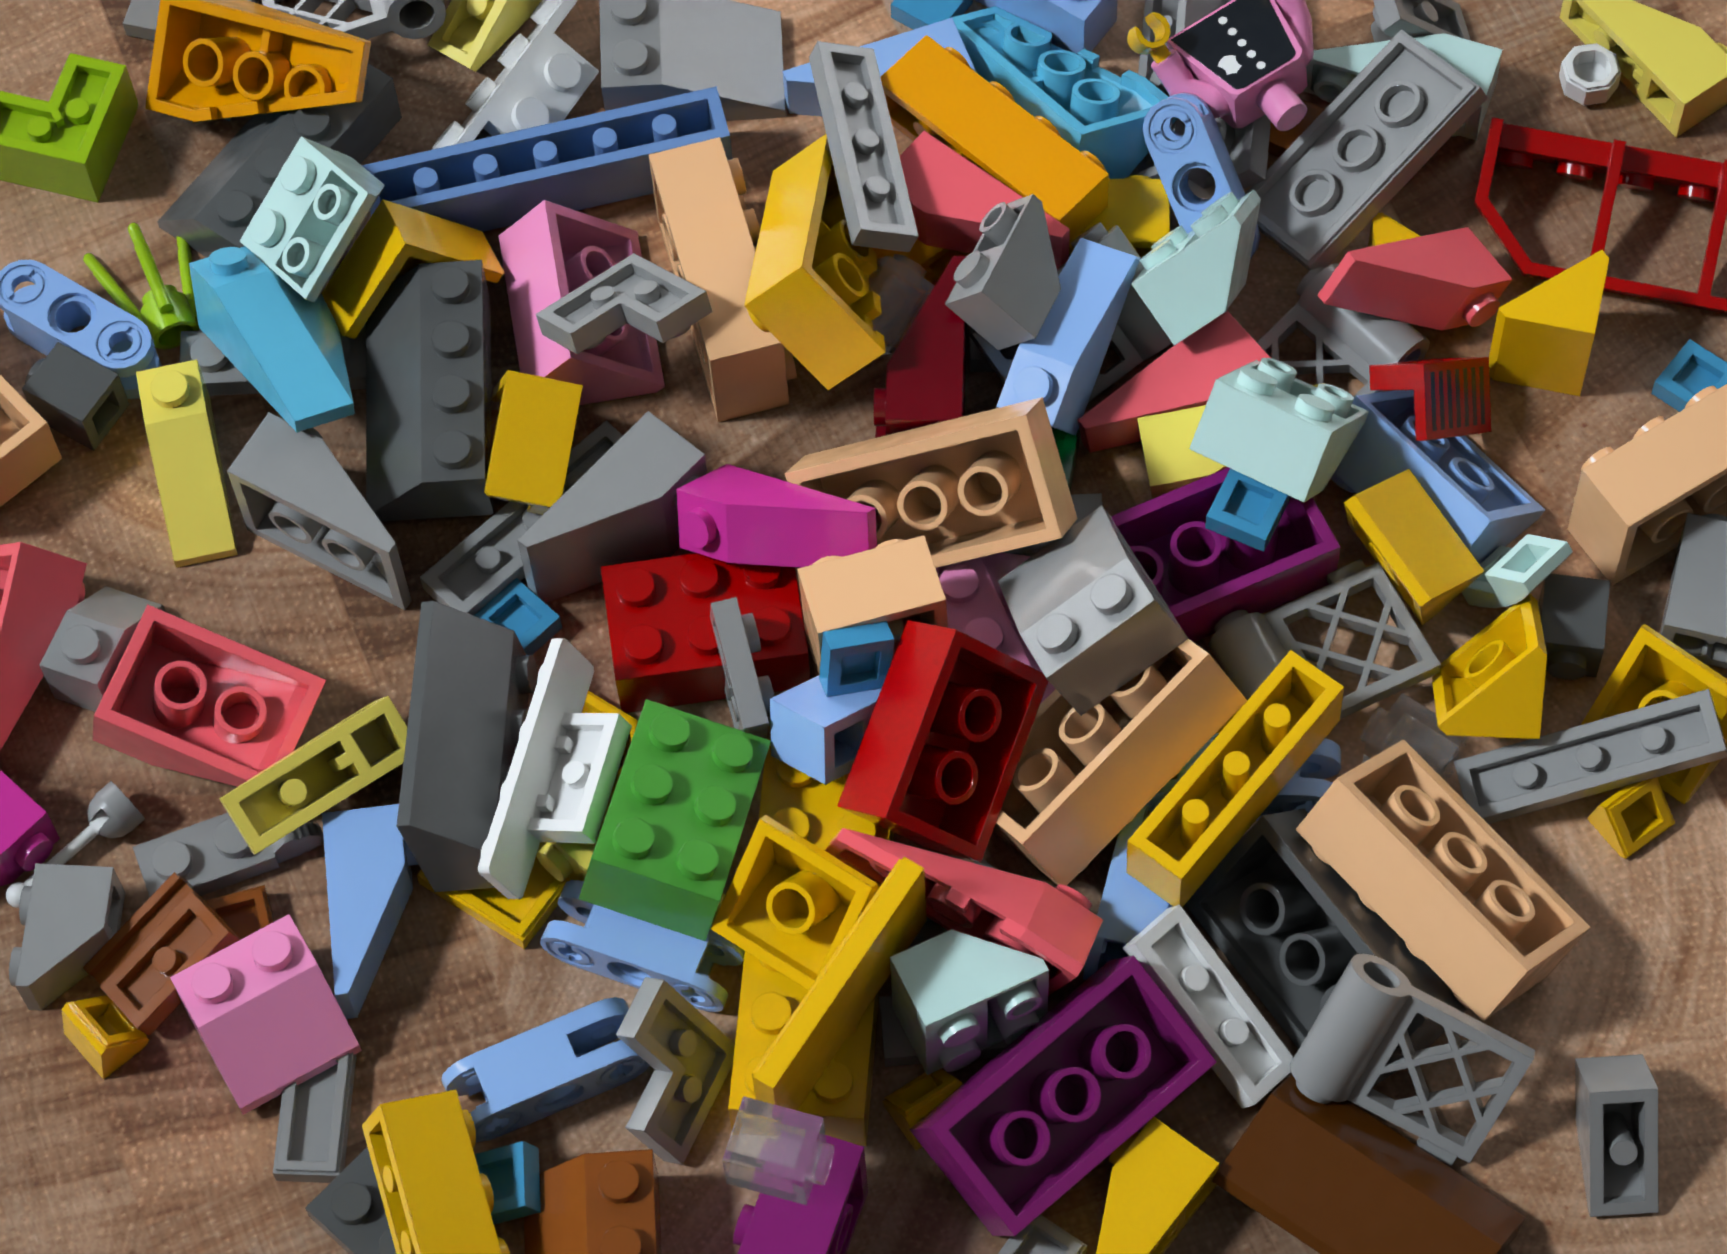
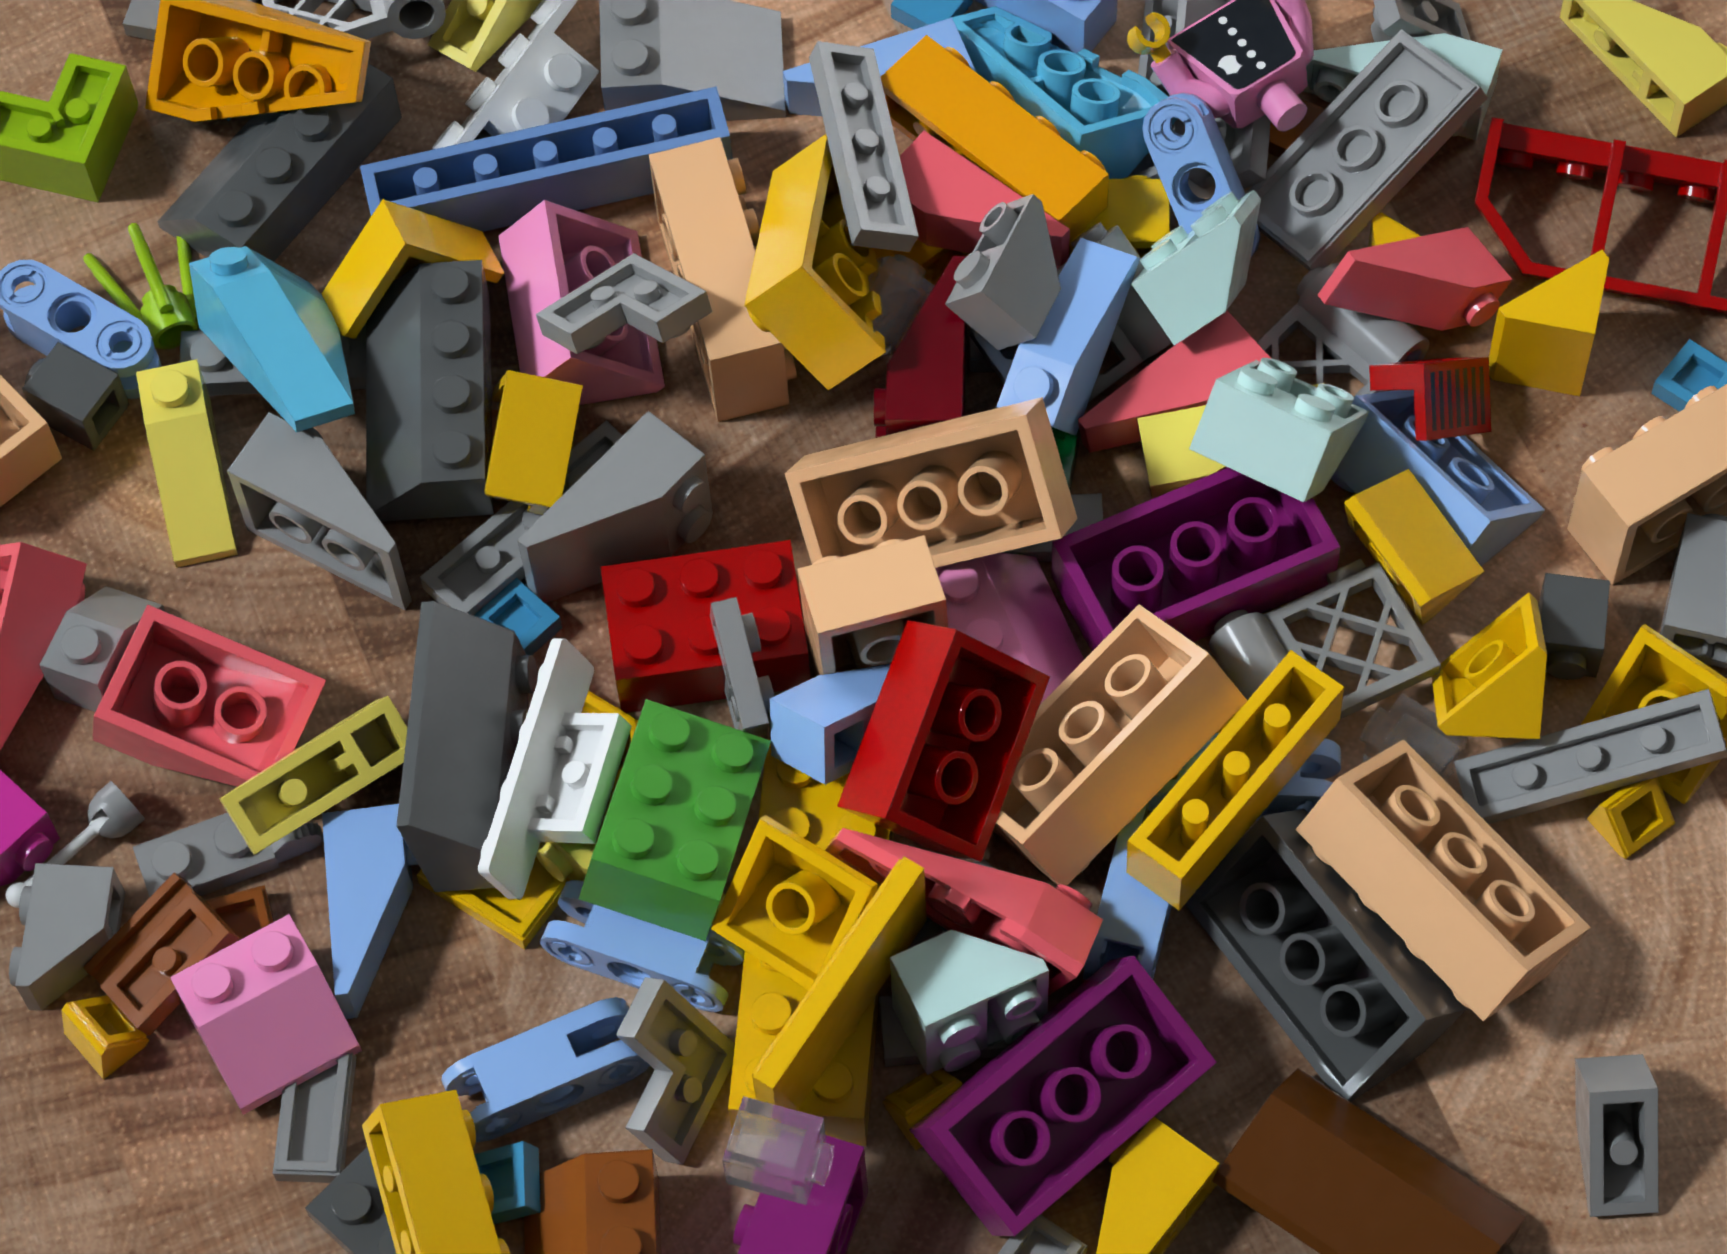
(311, 216): light aqua slope -> none
(769, 521): dark pink slope -> none
(855, 658): dark azure tile -> none
(1090, 612): light grey slope -> none
(1213, 1005): white plate -> none
(1246, 510): dark azure tile -> none
(1355, 1044): light grey piece -> none
(1516, 571): light aqua slope -> none
(1590, 74): white tile -> none

